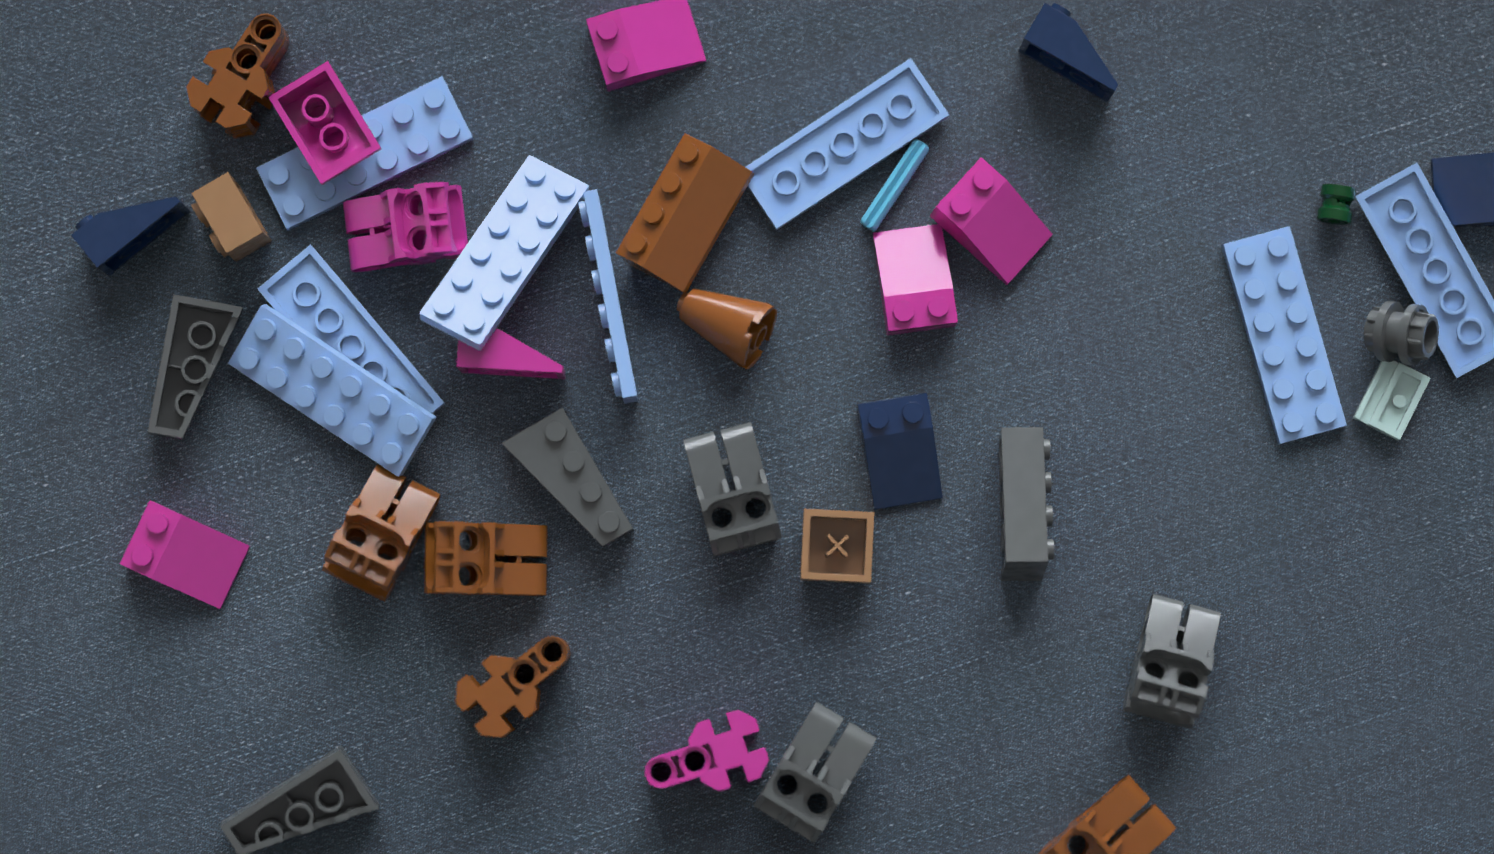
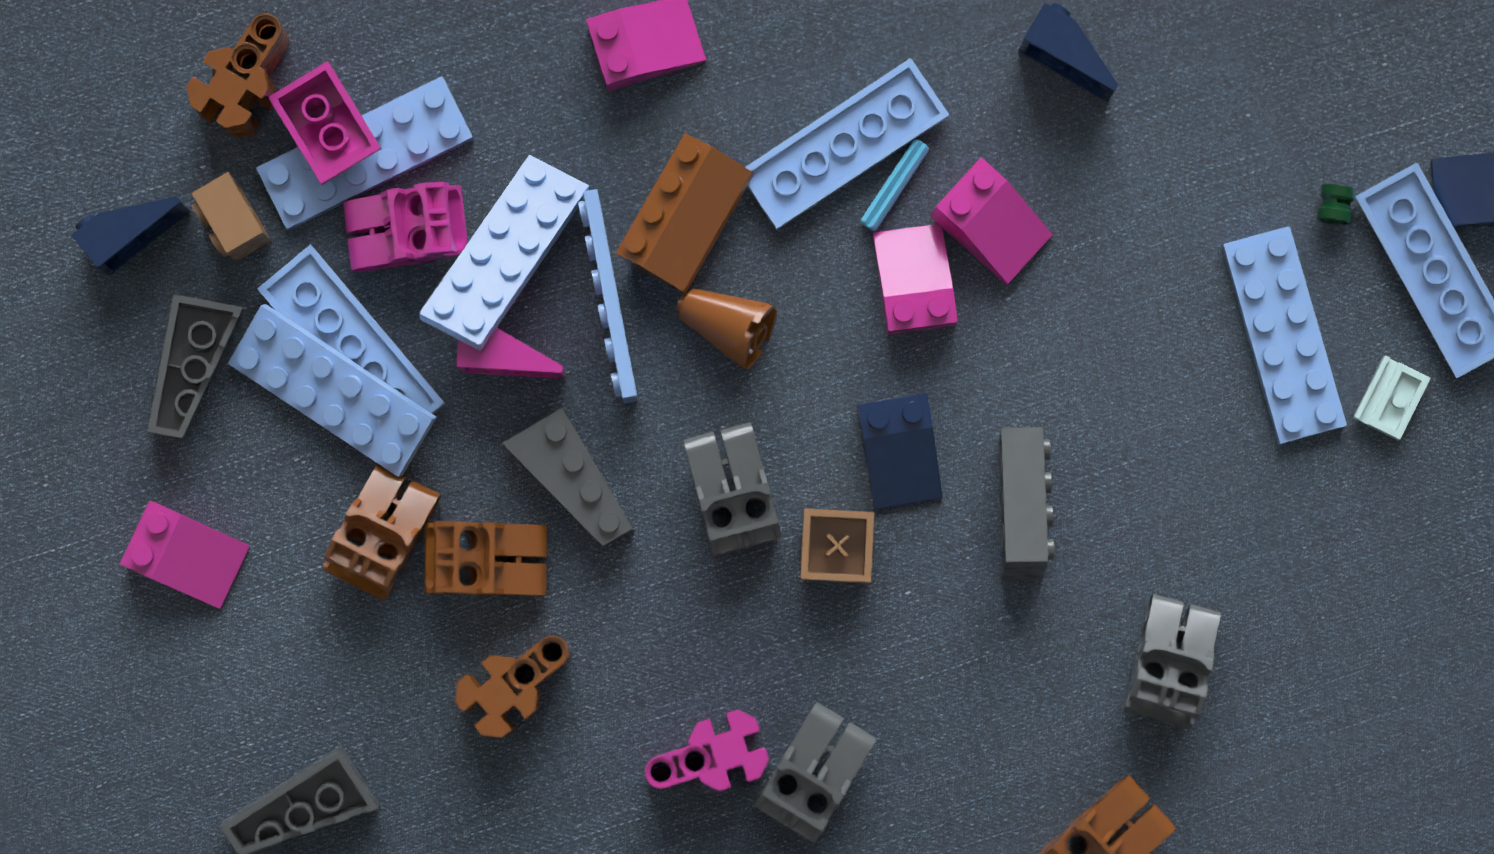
(1403, 333): dark grey piece -> none

